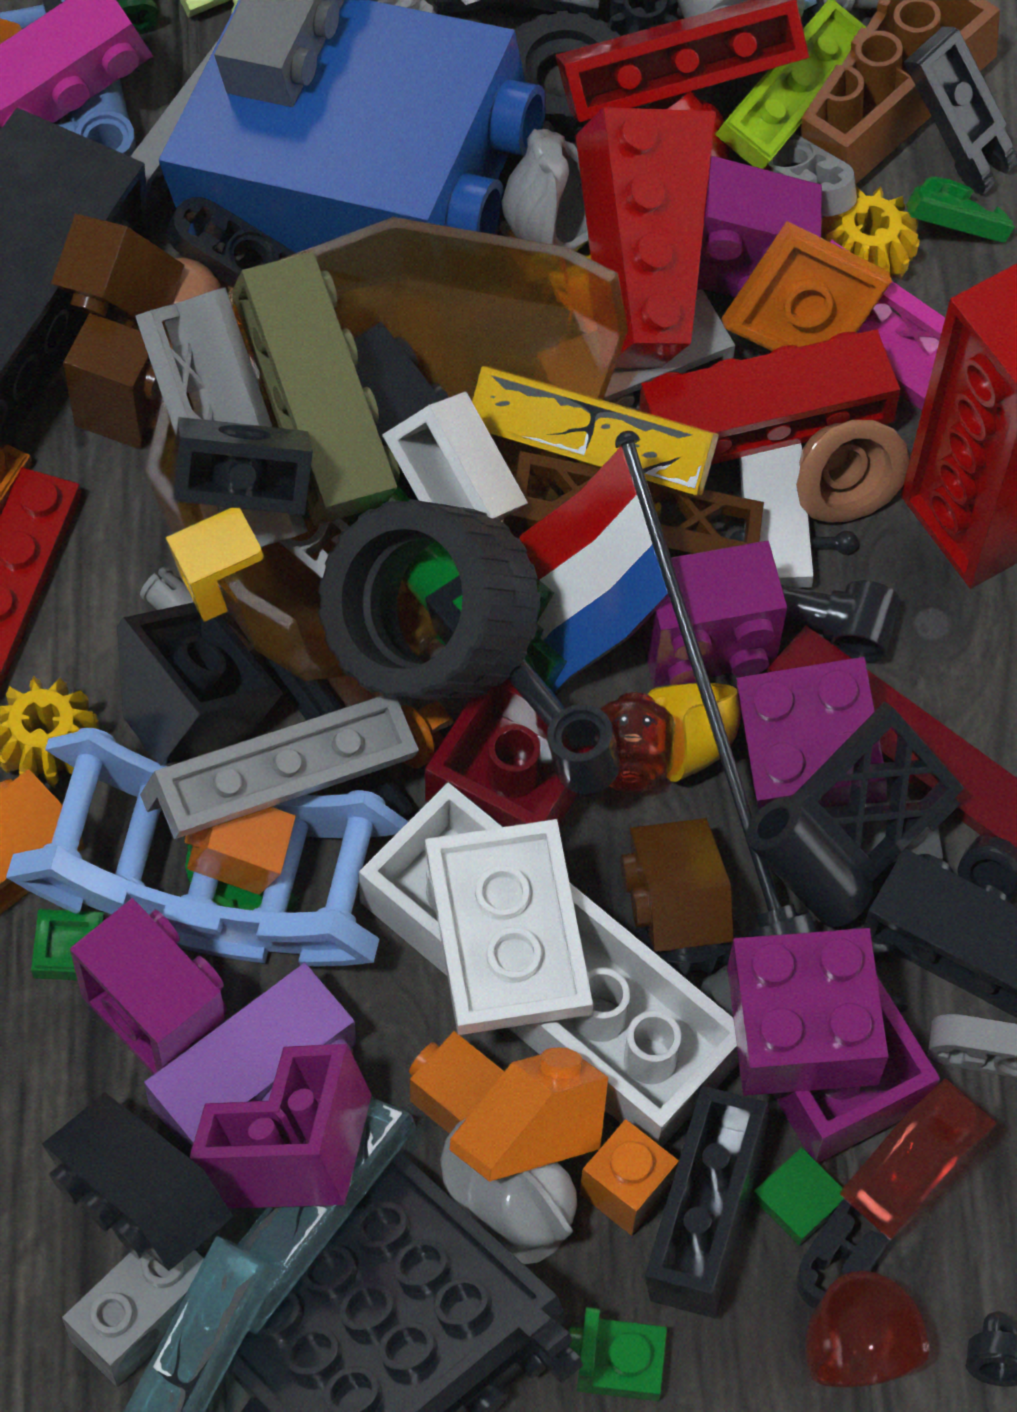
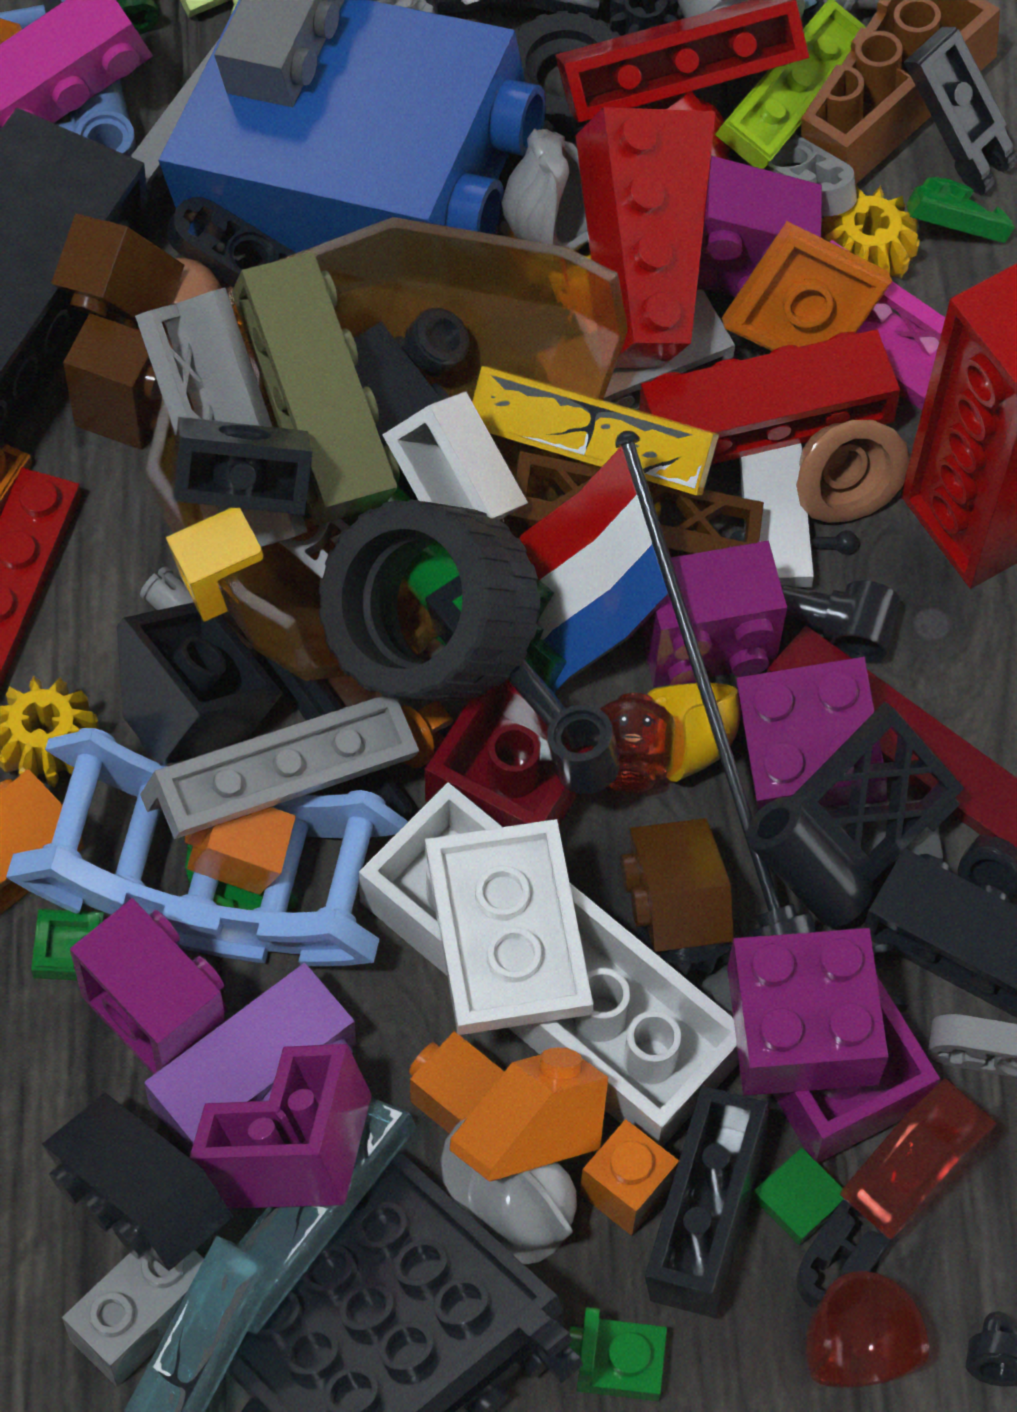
(437, 341): none -> black tile

